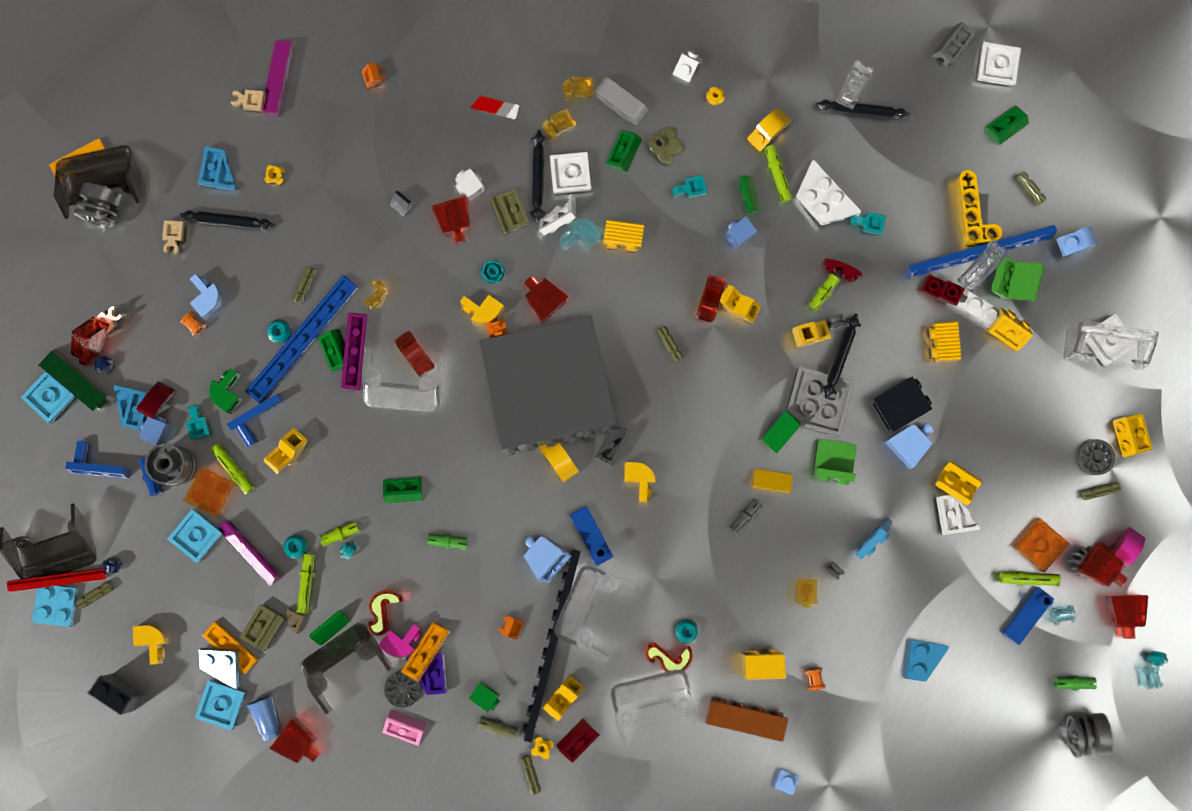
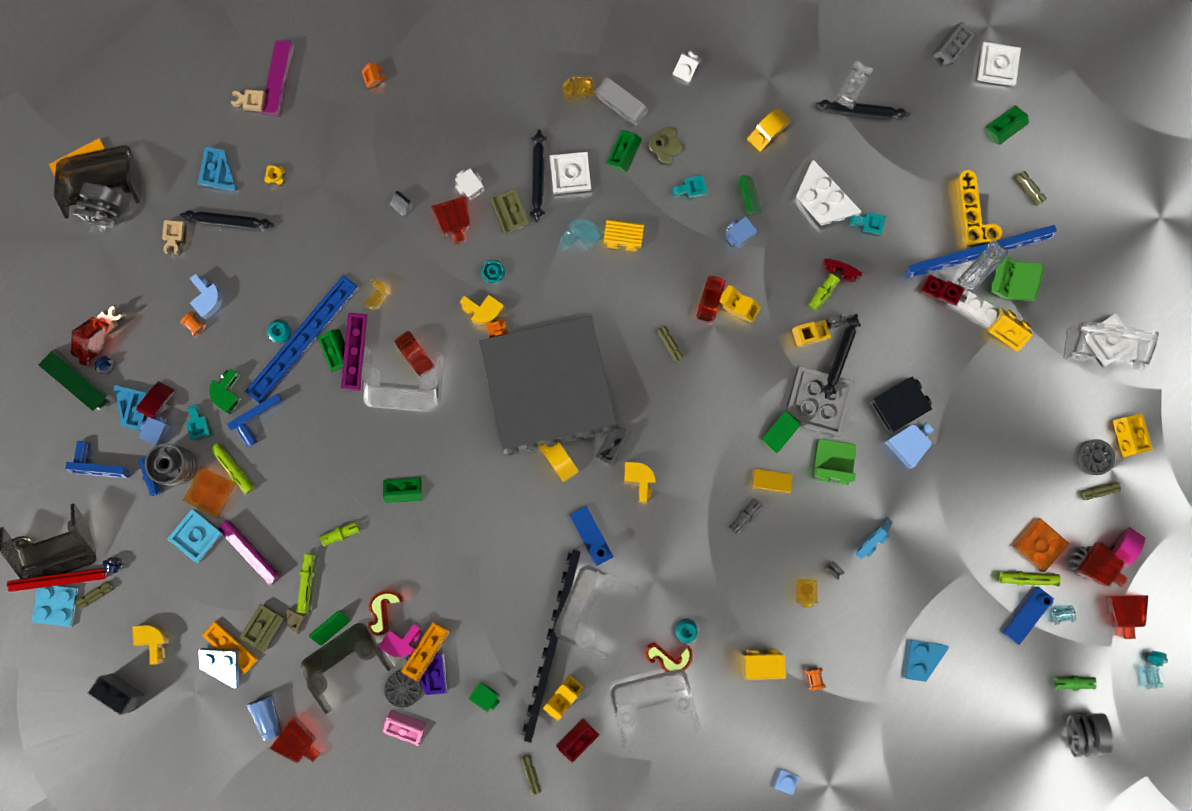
(47, 397): medium azure plate -> none
(220, 705): medium azure plate -> none
(287, 451): yellow brick -> none
(296, 552): teal plate -> none
(304, 285): olive axle -> none
(347, 549): teal plate -> none
(447, 541): bright green pin -> none
(496, 107): sticker -> none
(498, 728): olive pin -> none
(512, 627): orange tile -> none
(543, 753): yellow plate -> none
(544, 298): clear red torso -> none
(545, 557): light blue torso -> none
(558, 124): clear yellow bracket -> none
(559, 216): white wing -> none
(715, 100): yellow plate -> none
(746, 720): dark orange brick -> none
(775, 165): lime pin -> none
(945, 341): yellow brick -> none
(954, 516): white wing -> none
(958, 482): yellow bracket -> none
(1077, 241): light blue brick -> none

